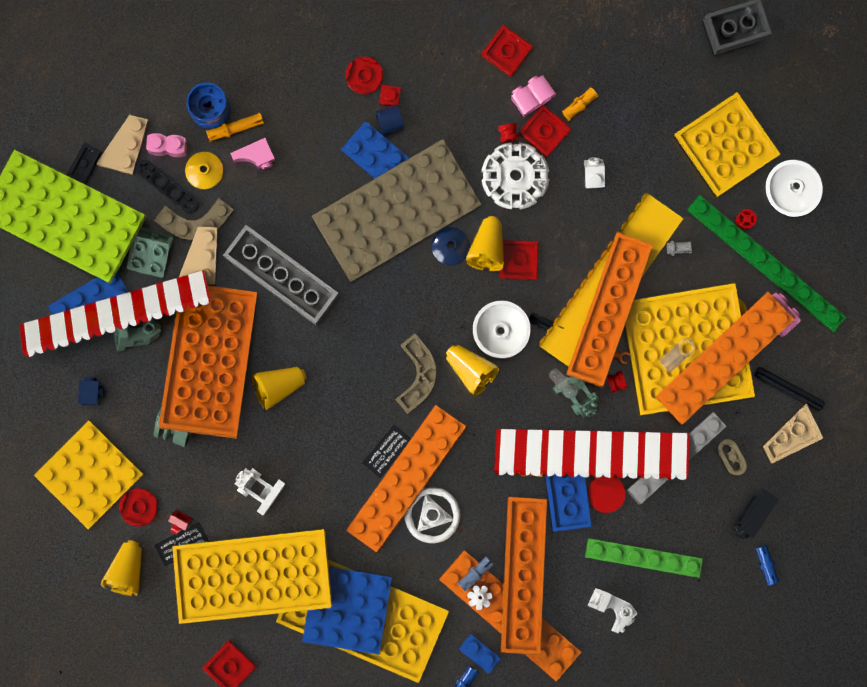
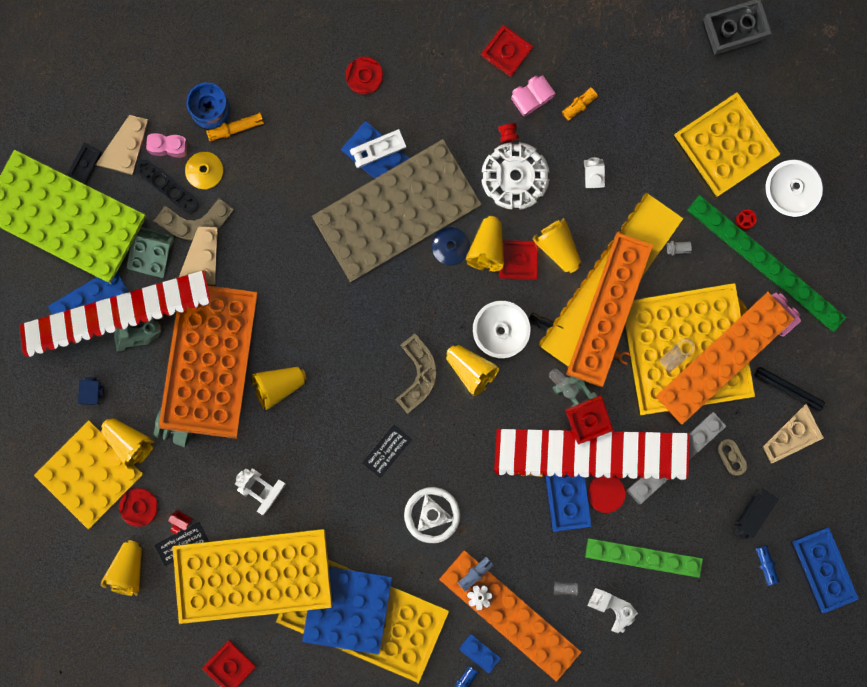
(127, 442): none -> yellow cone
(256, 153): bright pink arch -> none
(281, 275): light grey brick -> none
(378, 148): none -> white plate
(389, 119): dark blue piece -> none
(390, 95): red plate -> none
(406, 479): orange plate -> none
(523, 576): orange plate -> none
(545, 131): red tile -> none
(559, 245): none -> yellow cone
(566, 588): none -> clear pin
(589, 420): none -> red tile
(616, 381): red wheel -> none
(825, 570): none -> blue plate

